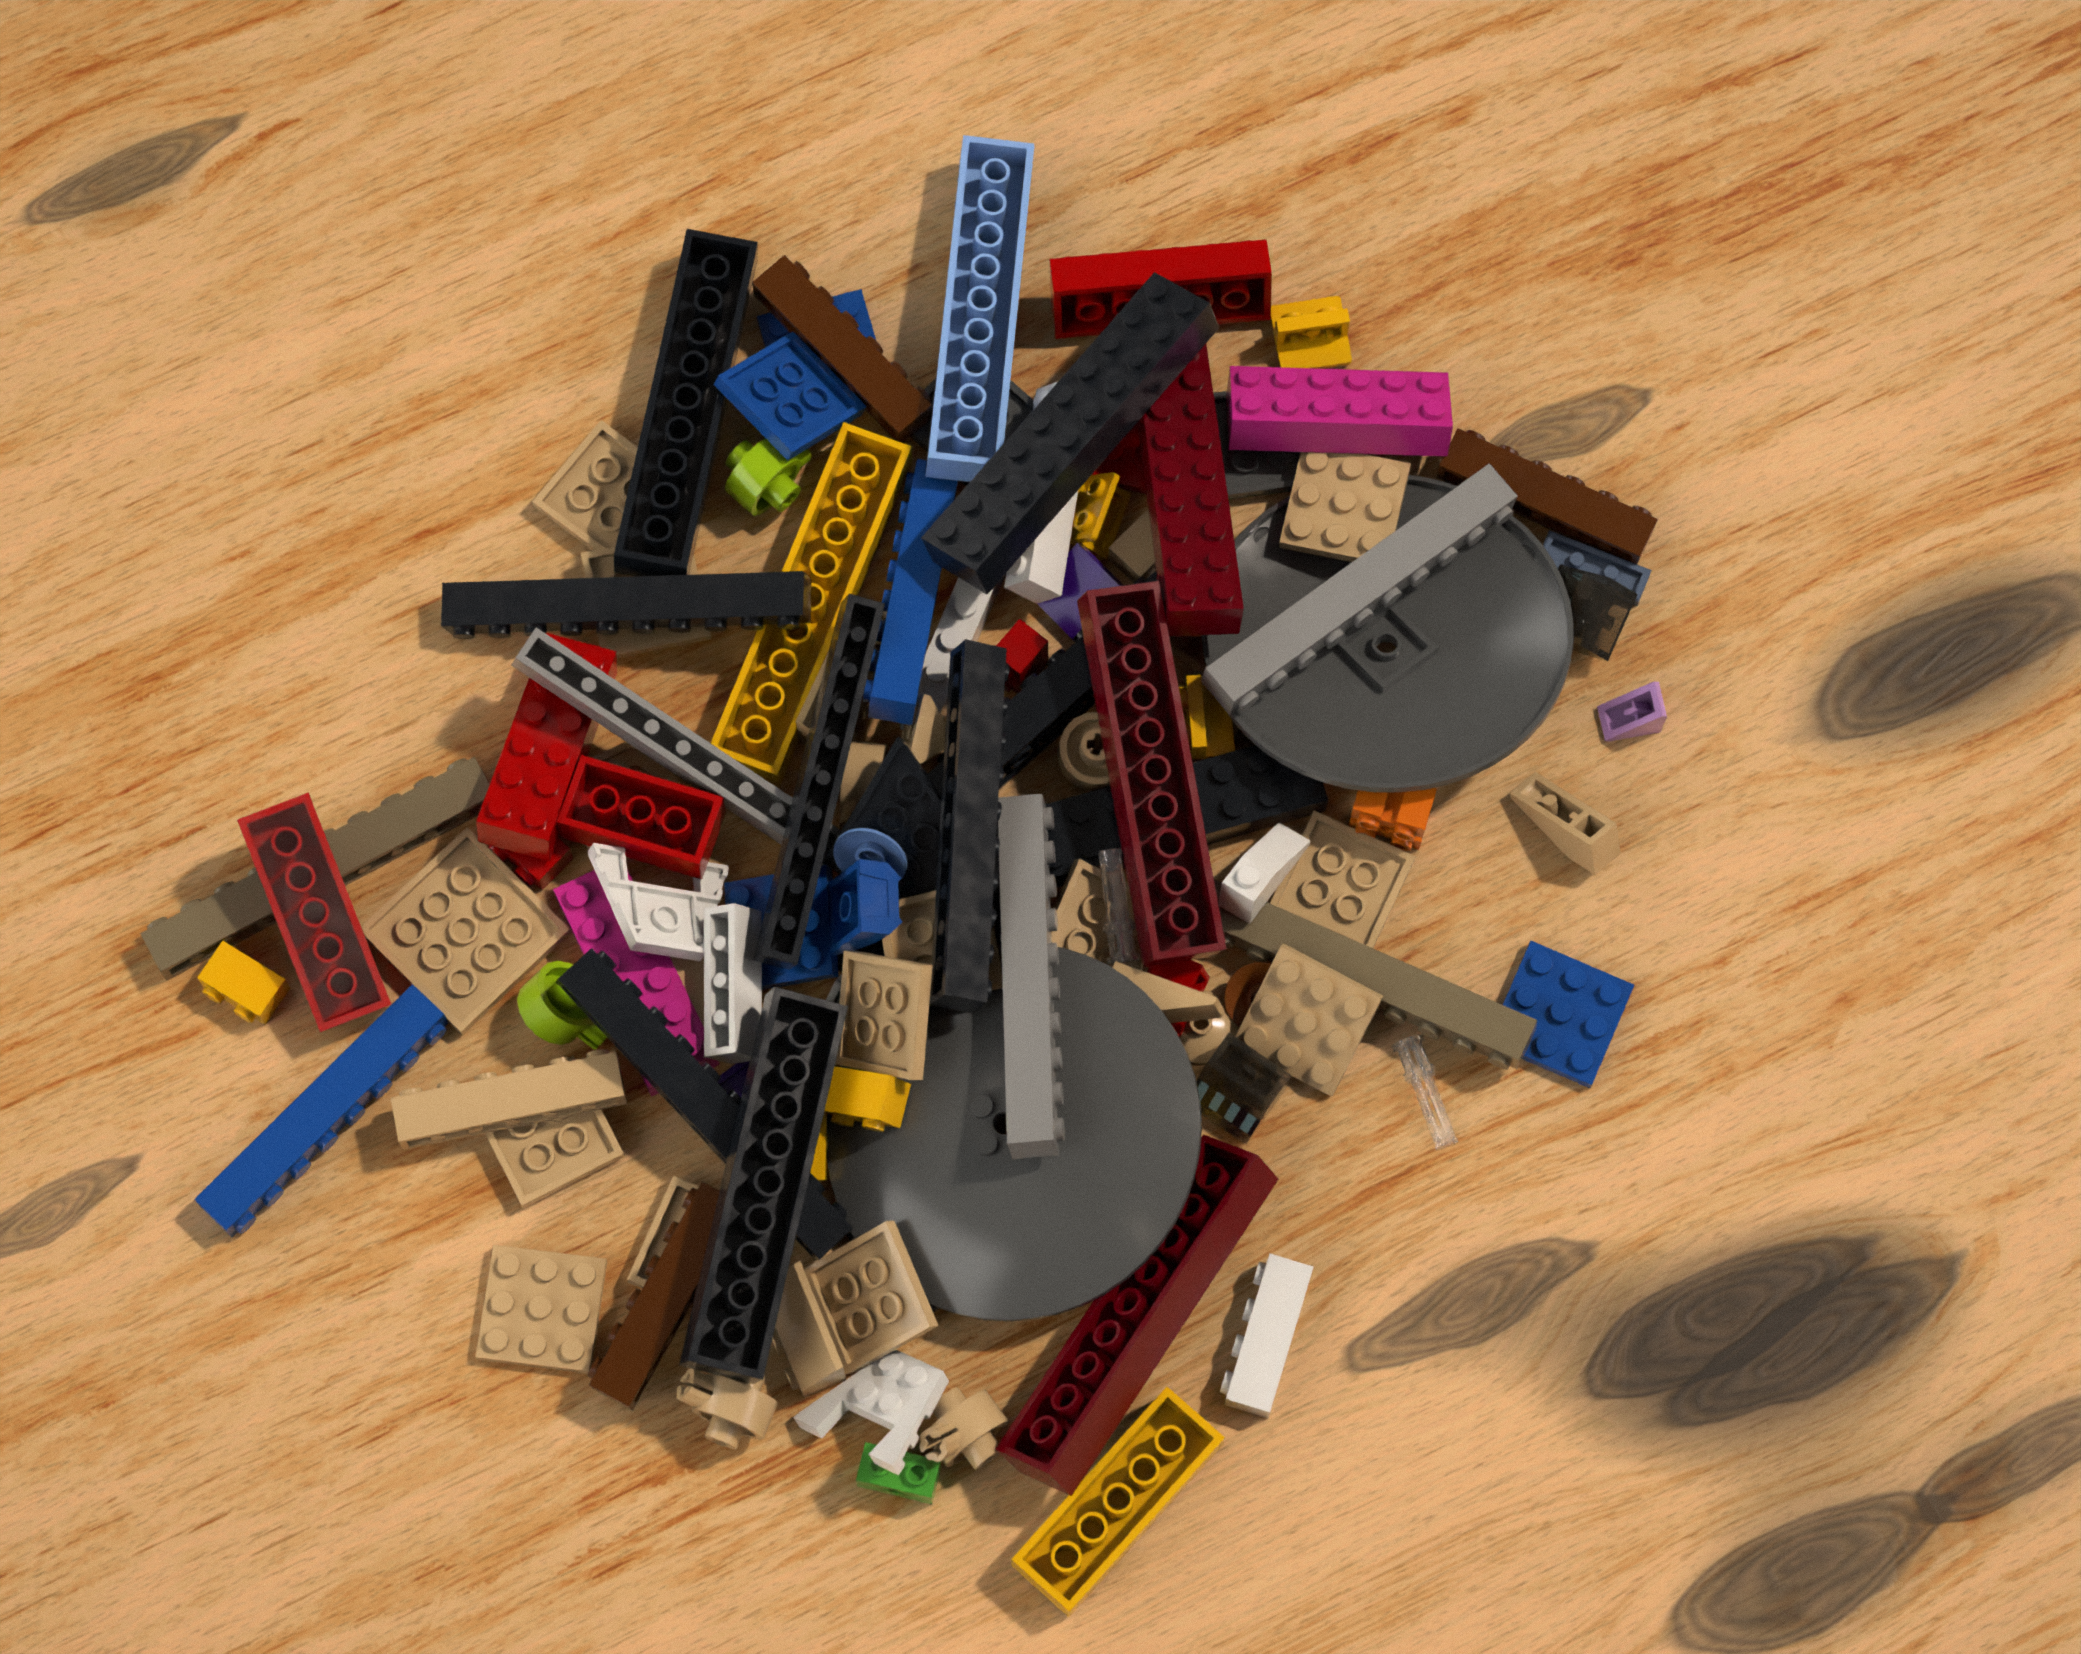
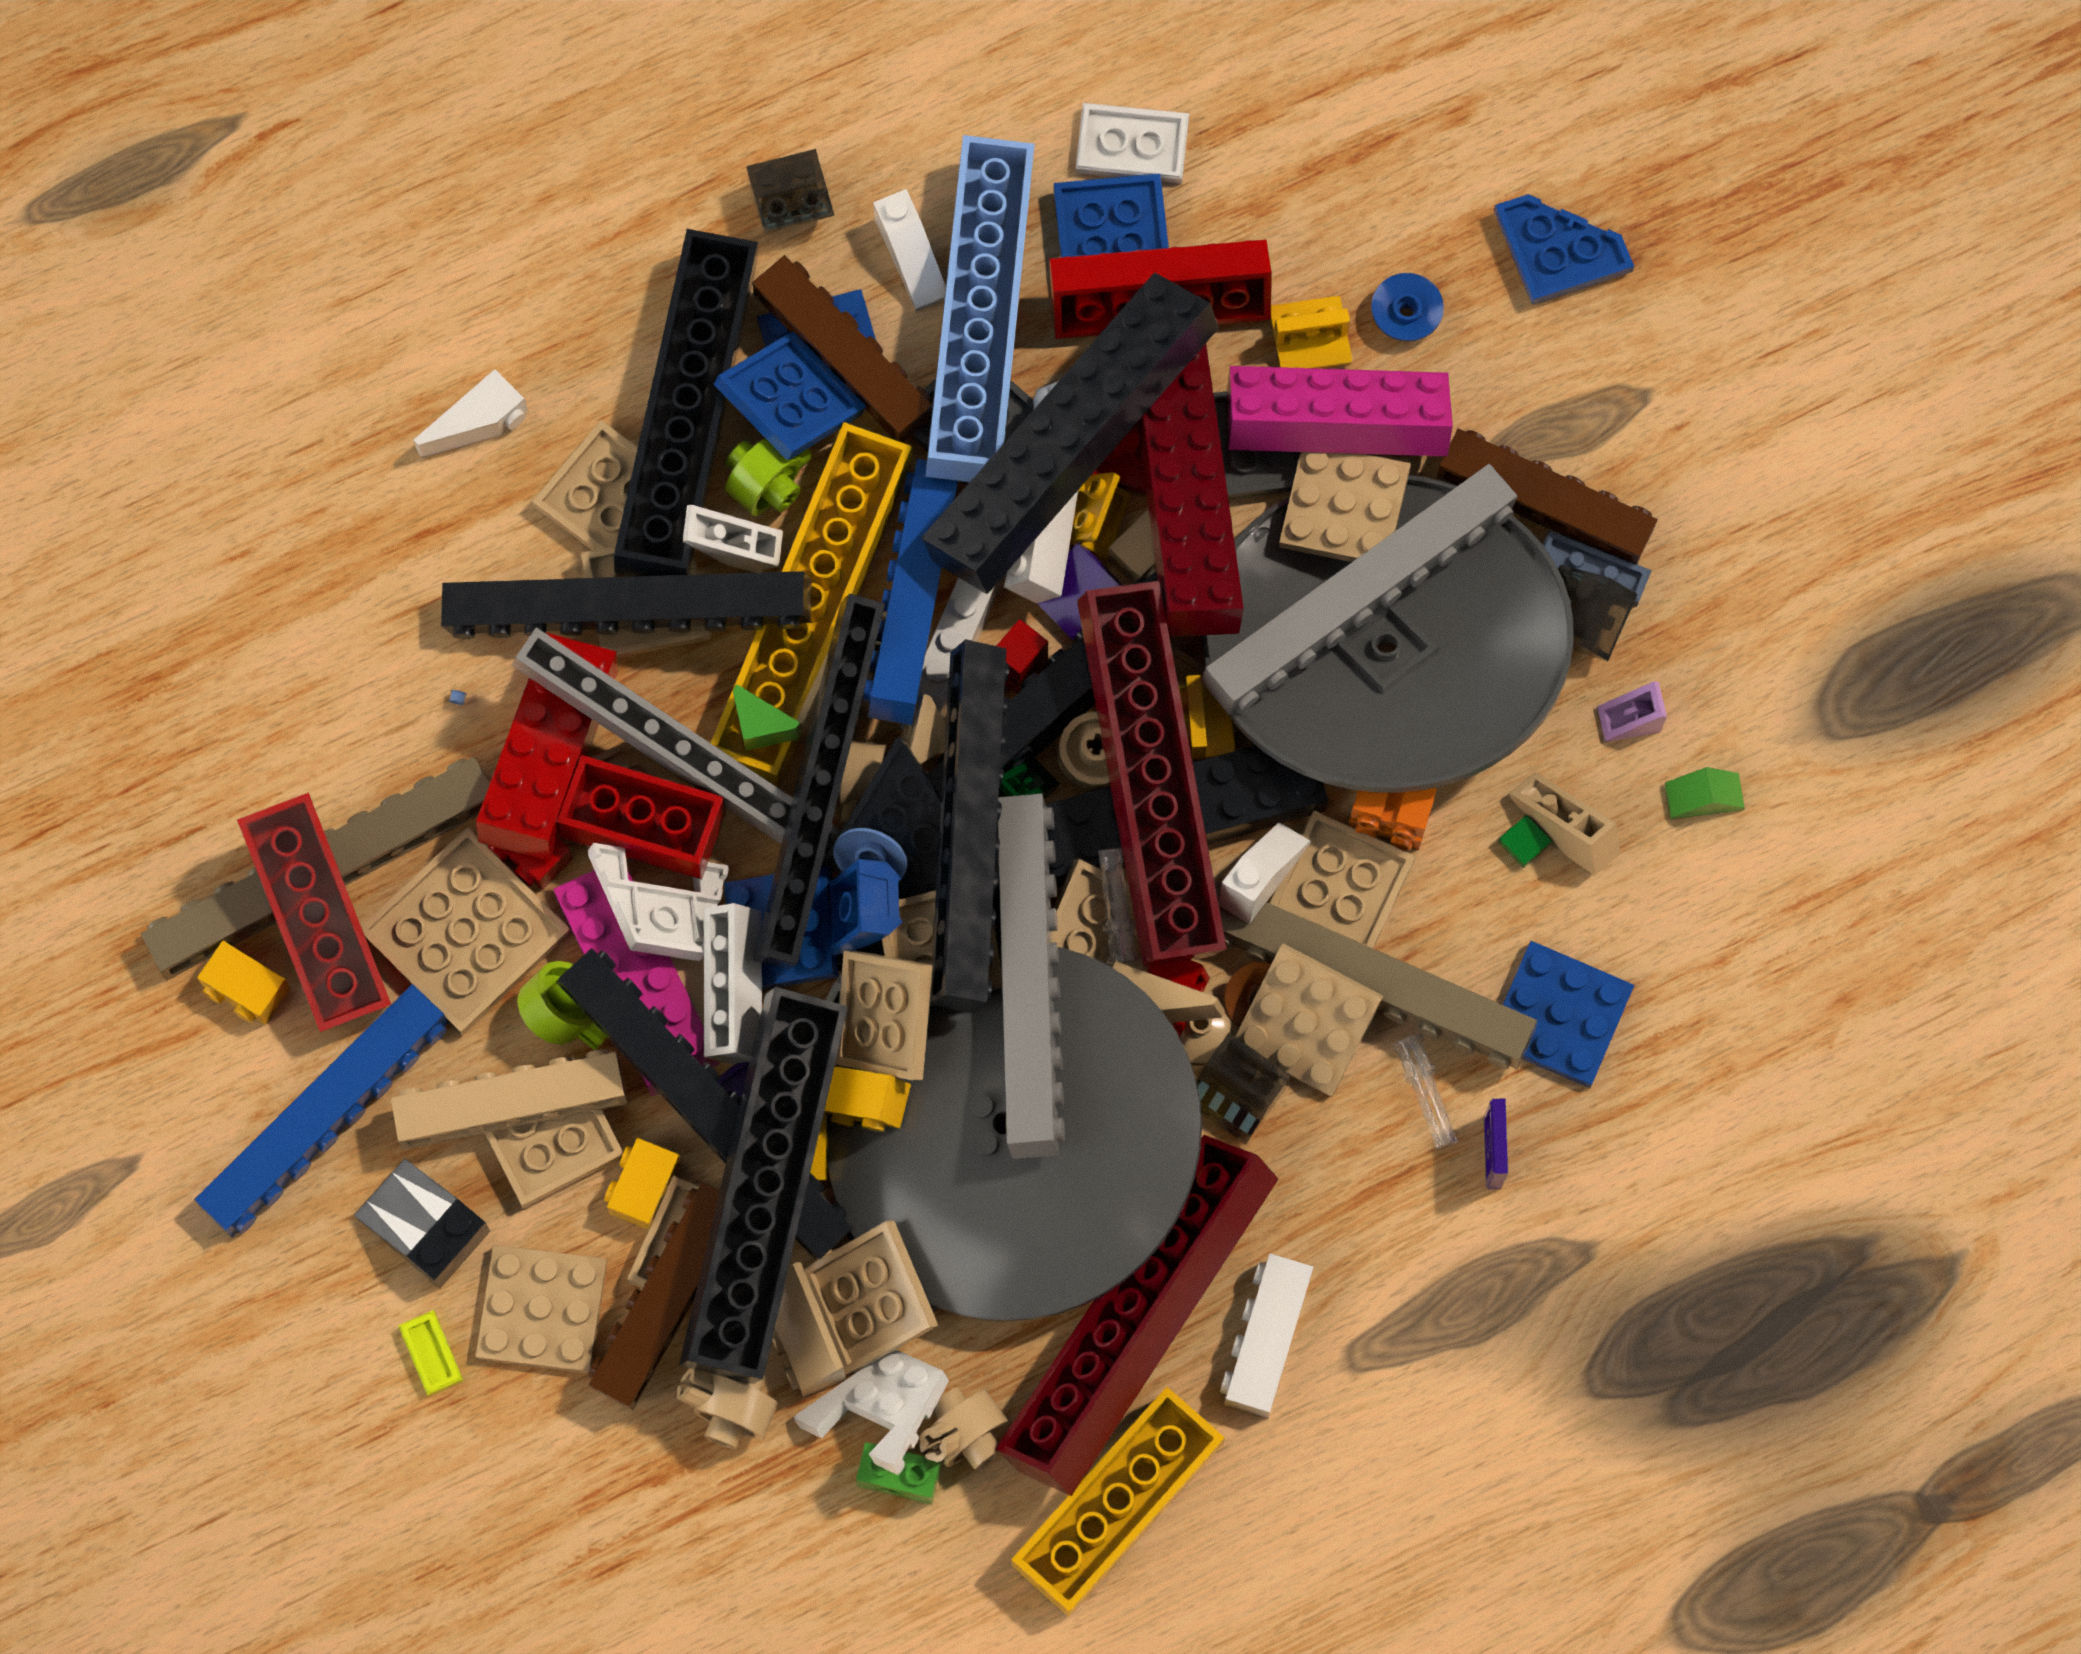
(423, 1222): none -> slope
(431, 1353): none -> neon yellow tile
(457, 697): none -> medium blue piece
(477, 416): none -> white slope
(642, 1182): none -> yellow brick
(732, 539): none -> white slope
(762, 722): none -> bright green slope
(789, 191): none -> clear smoke slope
(910, 249): none -> white slope
(1027, 780): none -> dark green slope
(1110, 215): none -> blue plate
(1132, 142): none -> white tile
(1410, 292): none -> blue dish
(1495, 1144): none -> dark purple tile
(1525, 841): none -> green tile
(1559, 249): none -> blue plate
(1704, 793): none -> bright green slope

